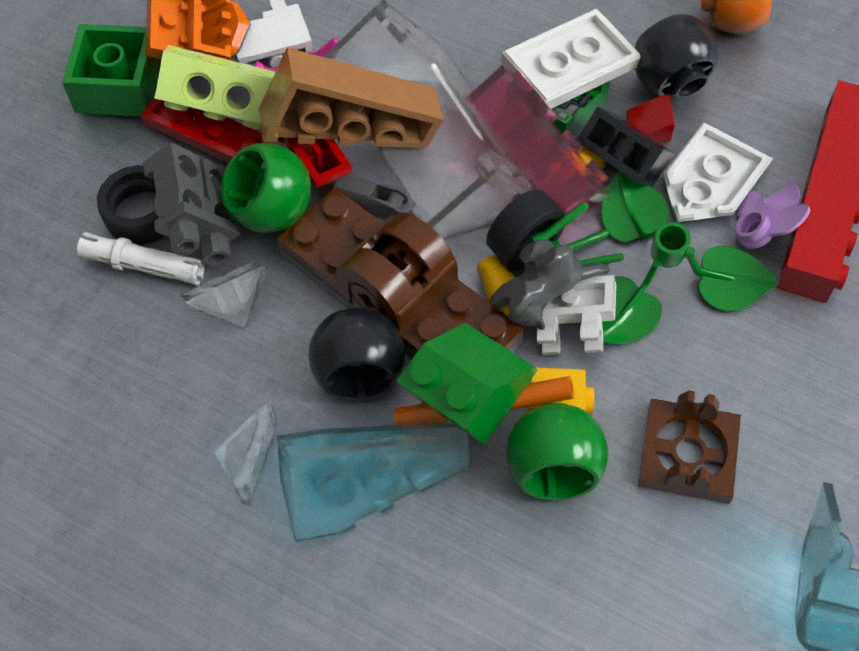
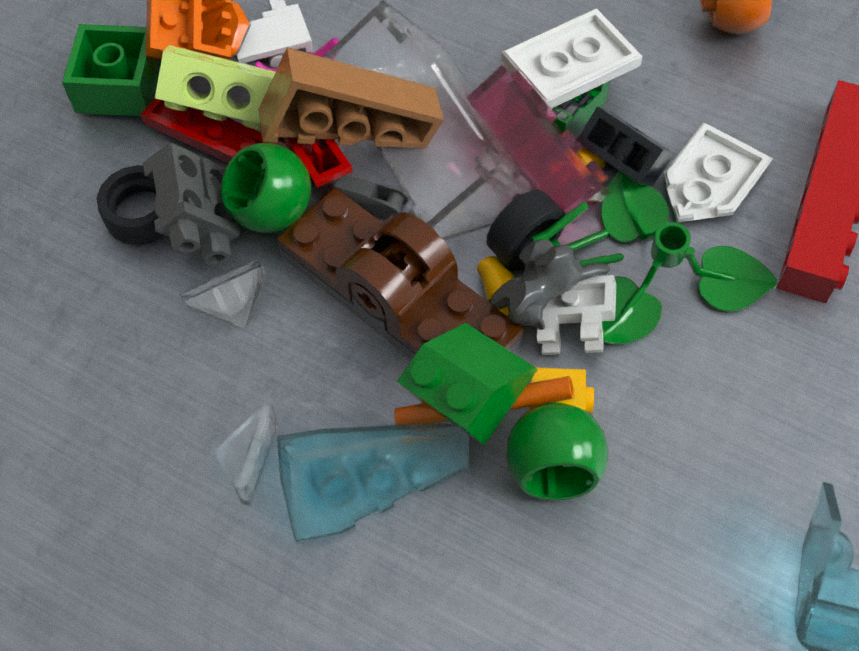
(125, 255): white pin -> none
(356, 354): black wheel -> none
(654, 118): red slope -> none
(676, 56): black wheel -> none
(681, 477): reddish brown piece -> none
(769, 217): lavender plate -> none

